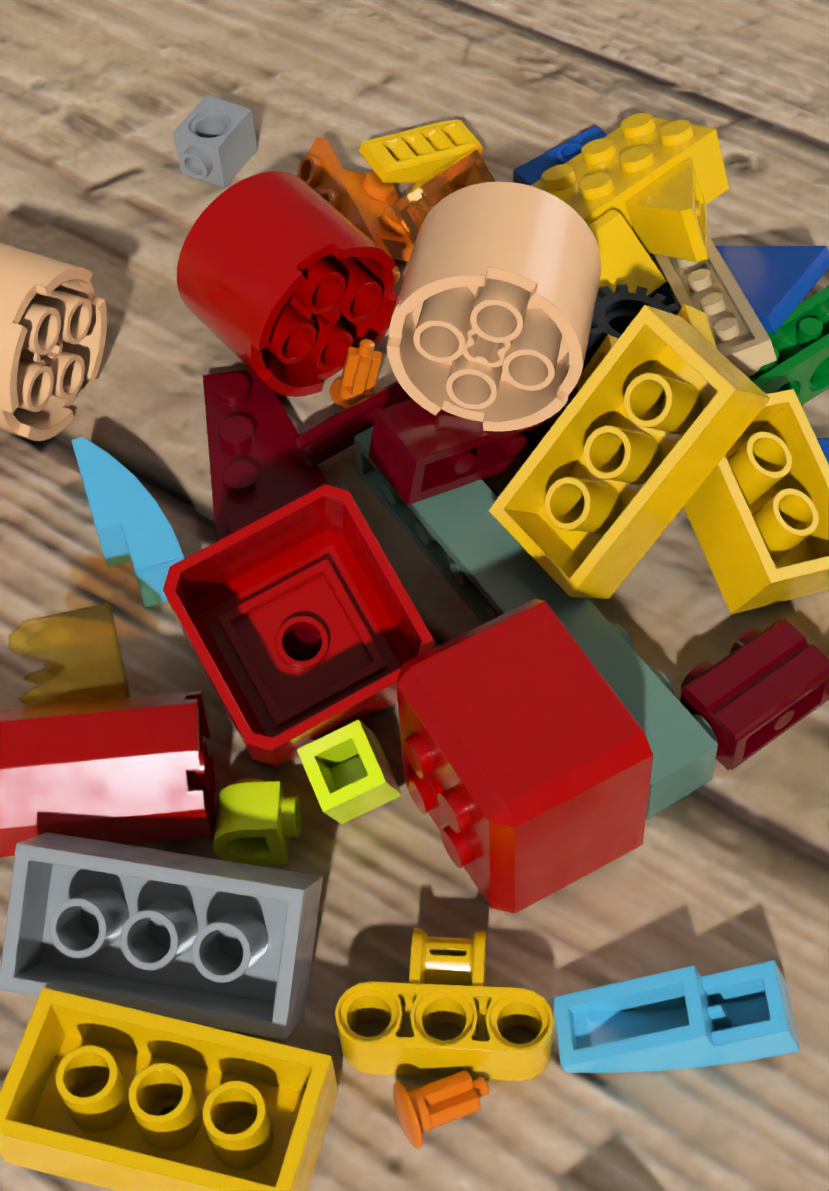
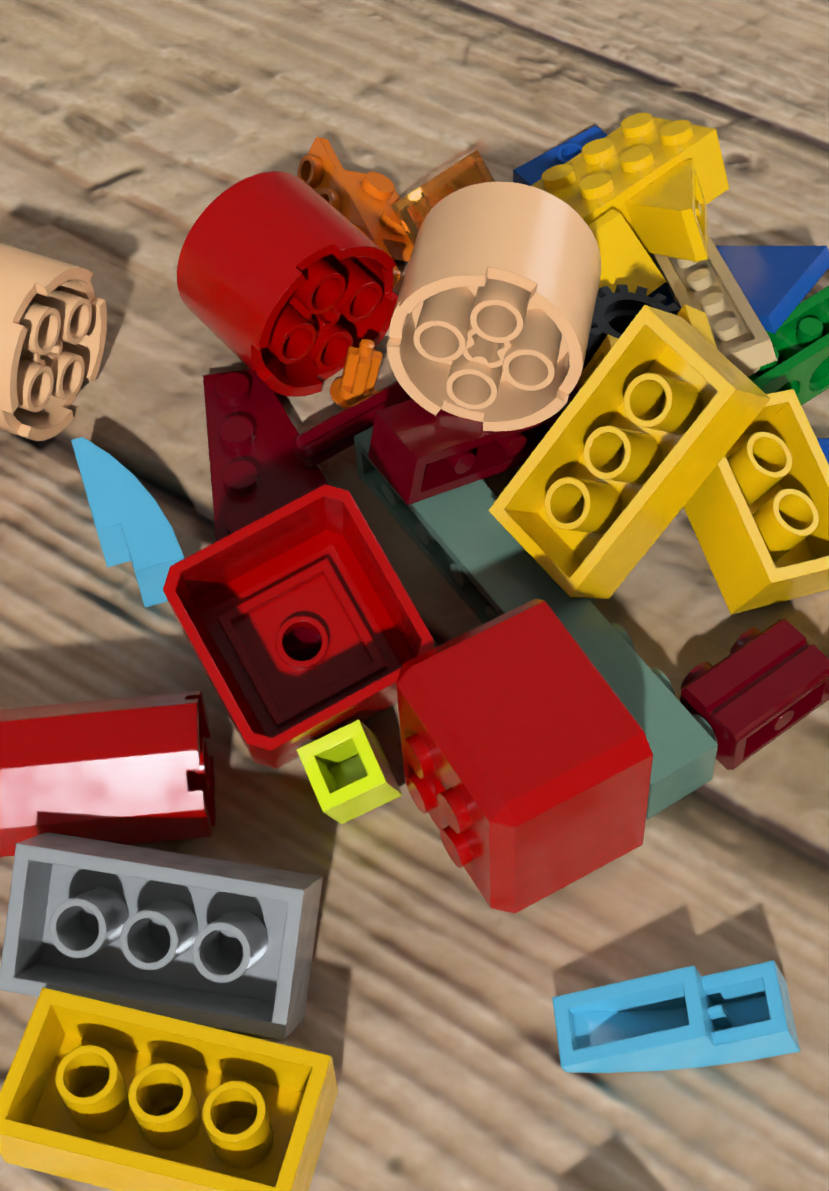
(82, 657): clear yellow piece -> none
(215, 140): light grey brick -> none
(255, 822): neon yellow plate -> none
(418, 151): yellow slope -> none
(437, 1103): orange piece -> none
(445, 987): yellow piece -> none

